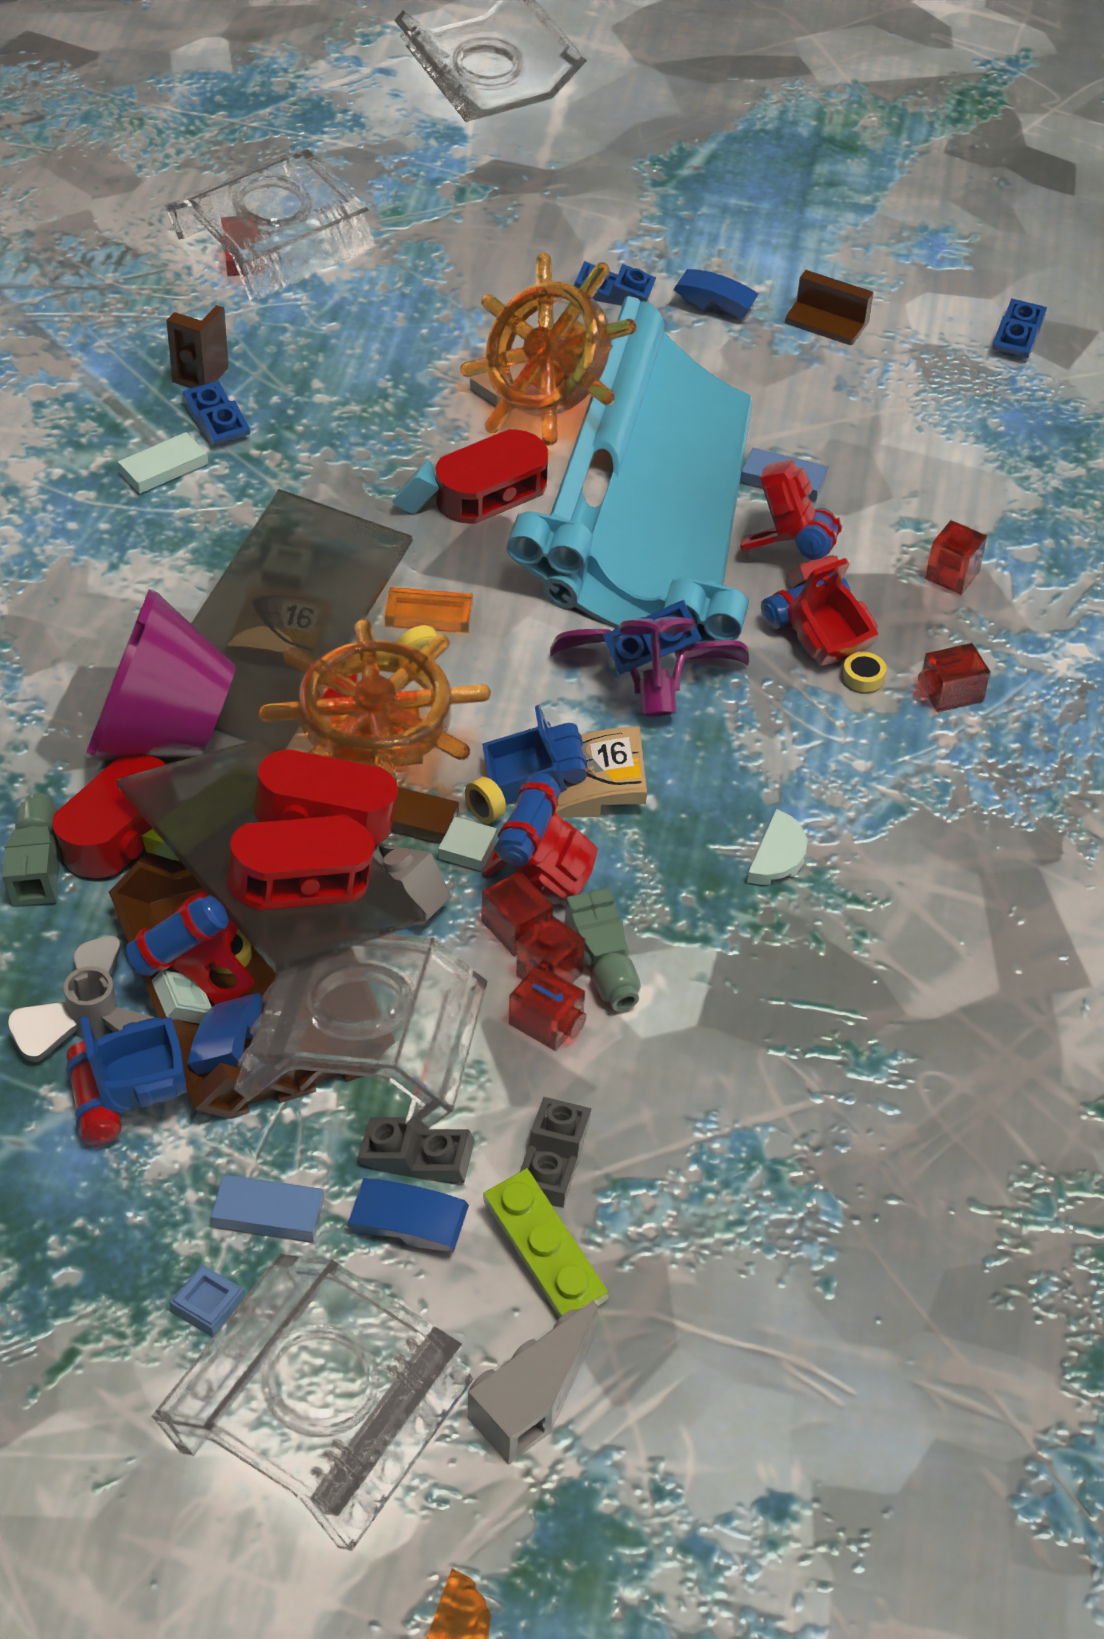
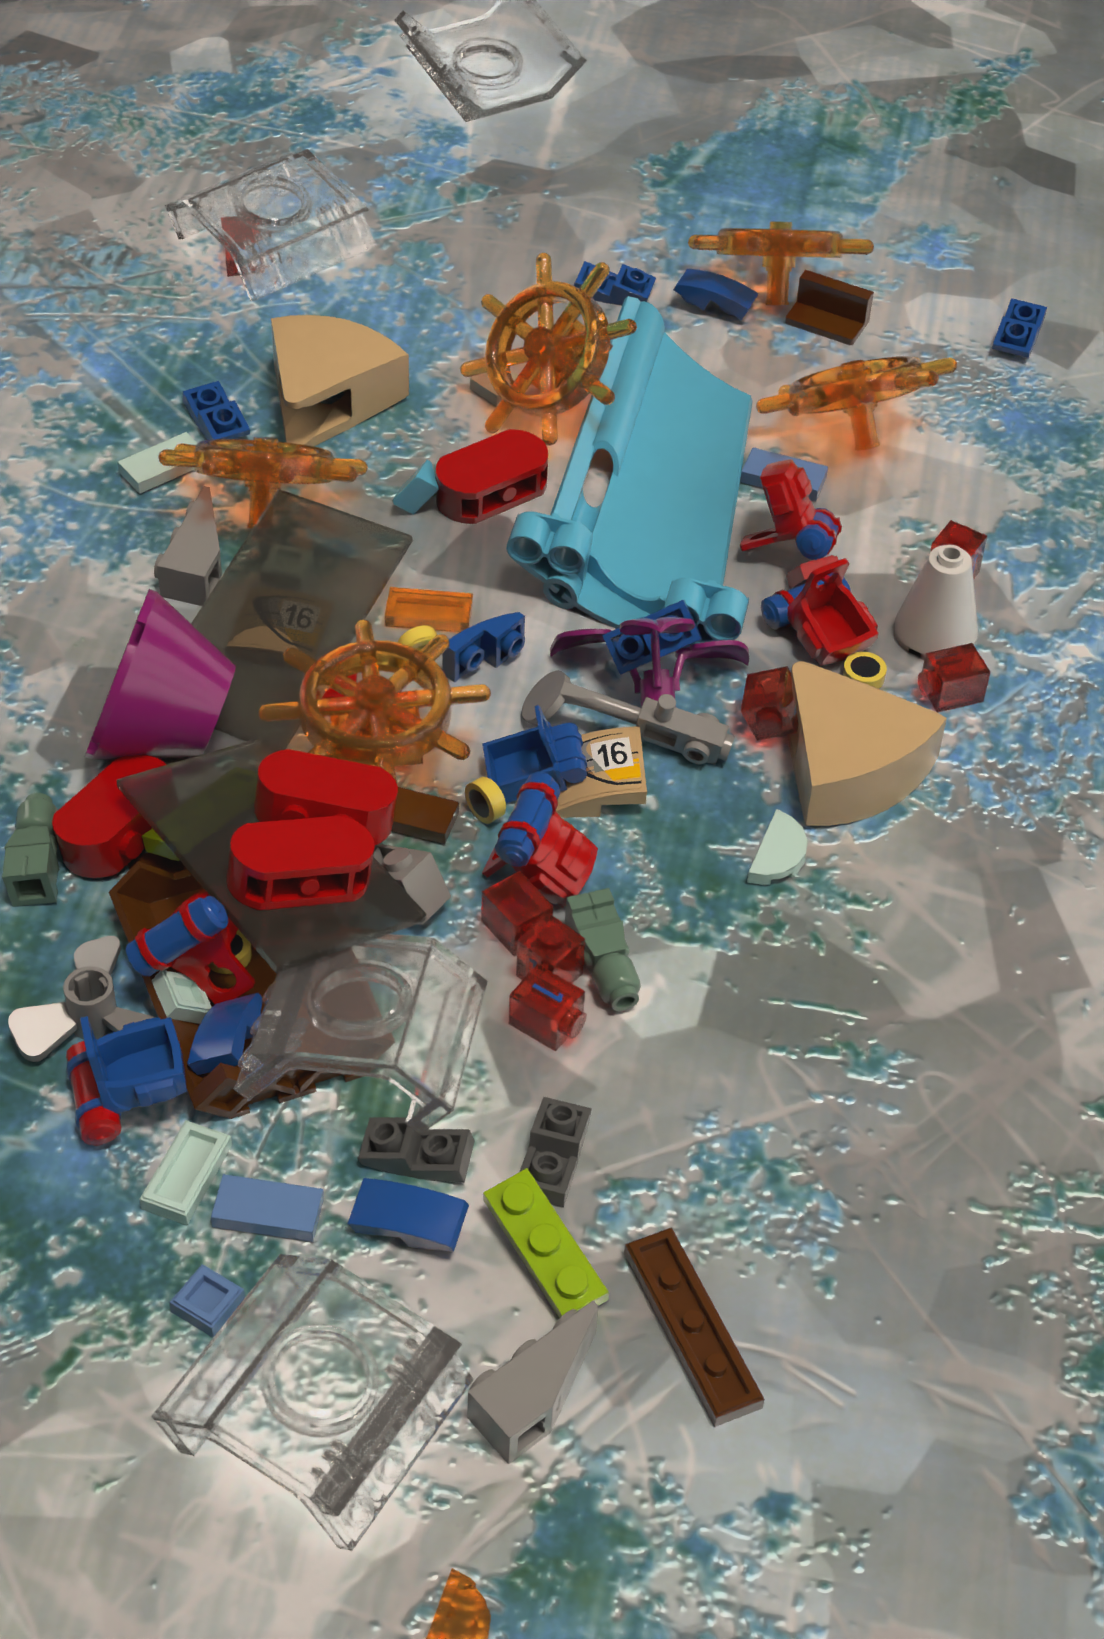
(186, 1172): none -> light aqua tile
(193, 557): none -> light grey slope
(197, 348): reddish brown panel -> none
(263, 465): none -> clear orange piece
(331, 356): none -> tan piece
(467, 843): light aqua tile -> none
(488, 641): none -> blue slope
(694, 1327): none -> reddish brown tile
(697, 736): none -> light grey piece
(770, 704): none -> clear red brick
(779, 250): none -> clear orange piece
(856, 746): none -> tan piece
(857, 390): none -> clear orange piece
(939, 604): none -> white cone

